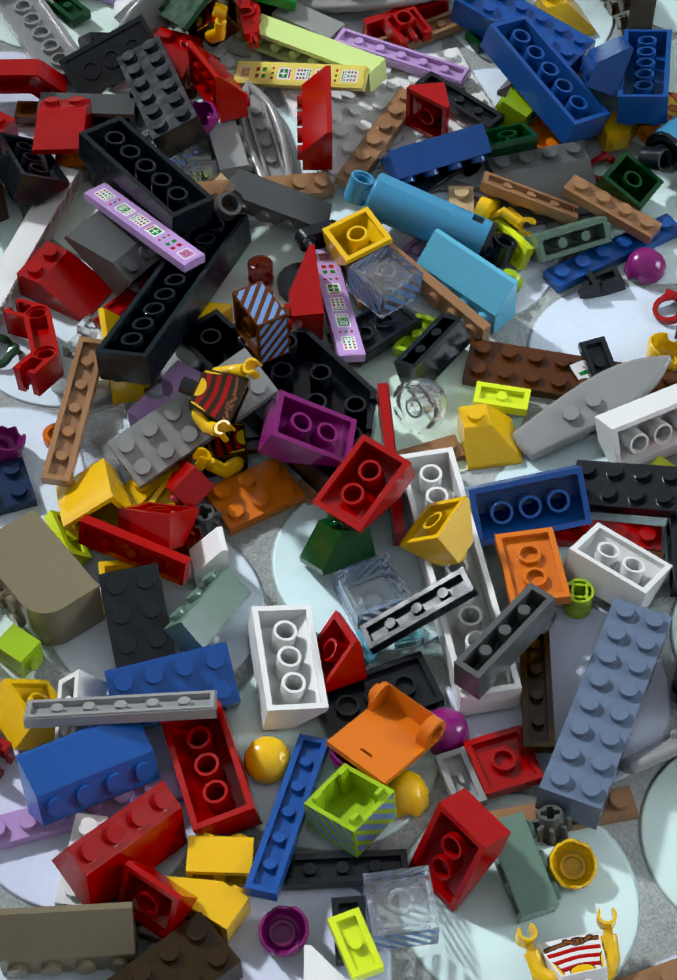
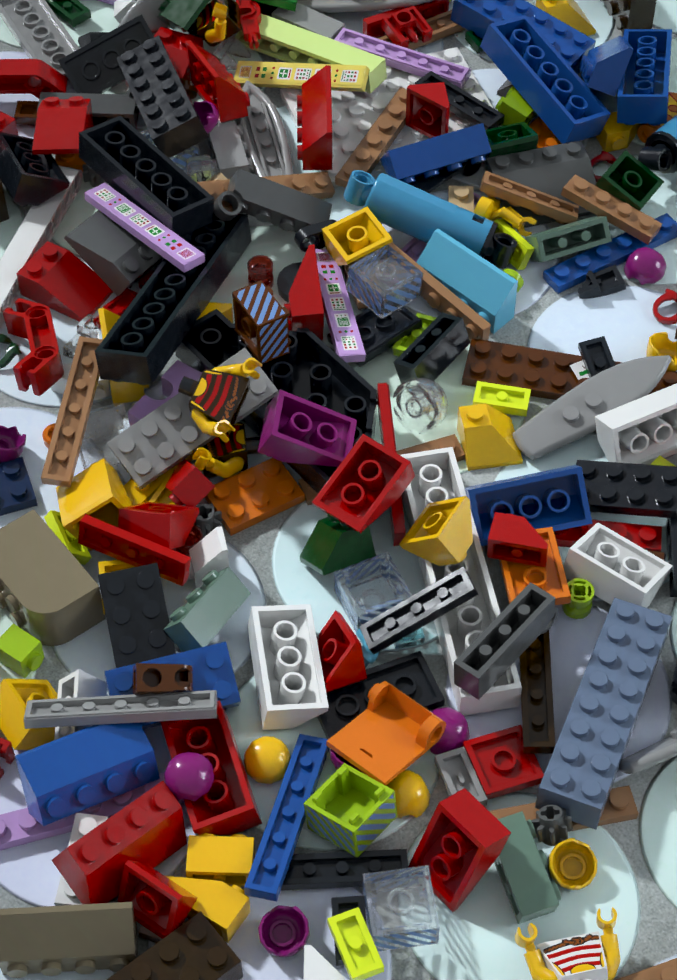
(162, 678): none -> reddish brown leg
(189, 776): none -> magenta hair
(516, 541): none -> red slope

